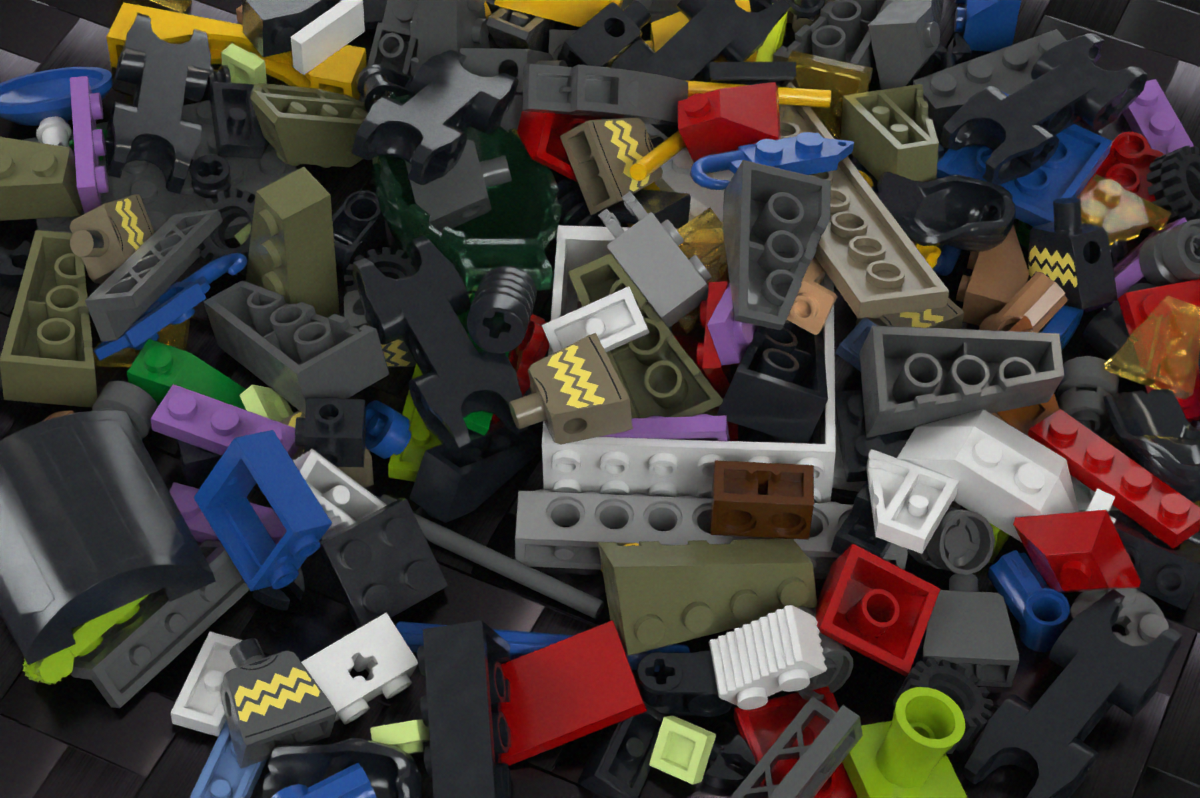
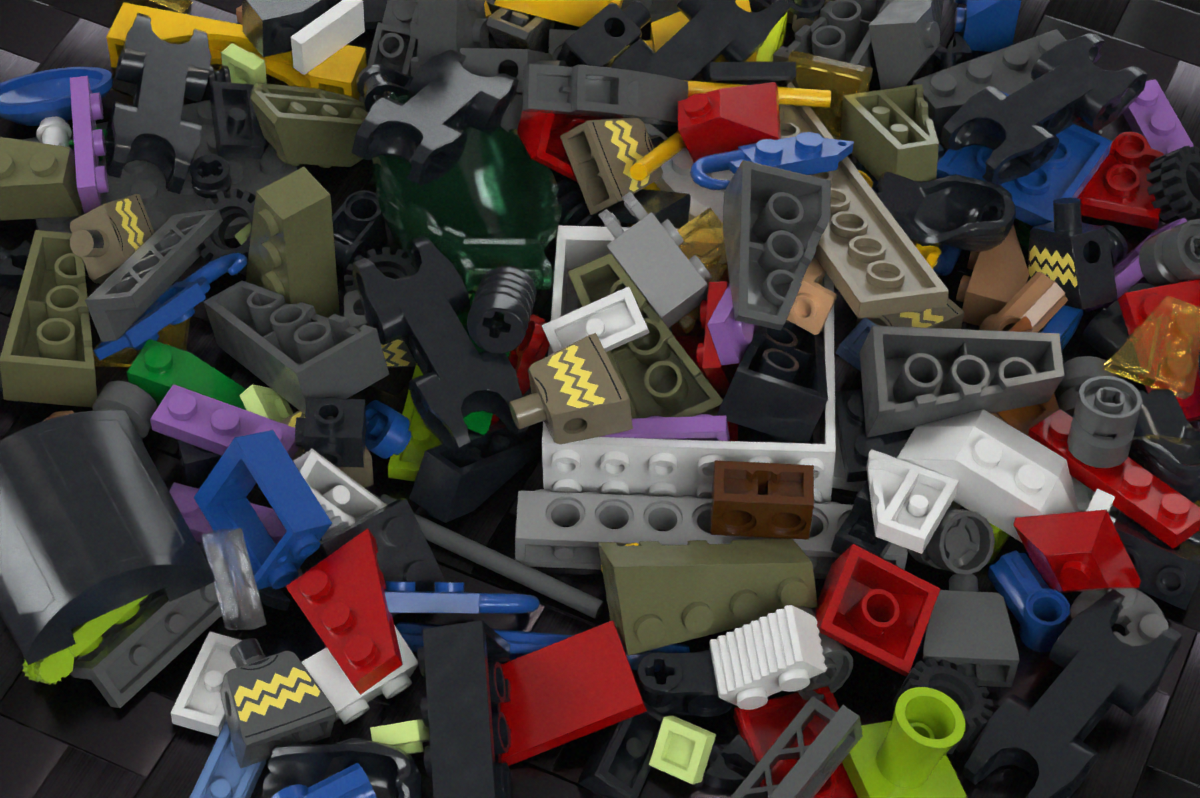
(234, 579): none -> clear tile
(350, 611): none -> red wing
(451, 598): none -> blue plate
(462, 191): dark grey torso -> none
(1104, 421): none -> dark grey wheel
(1119, 210): clear yellow wing -> none

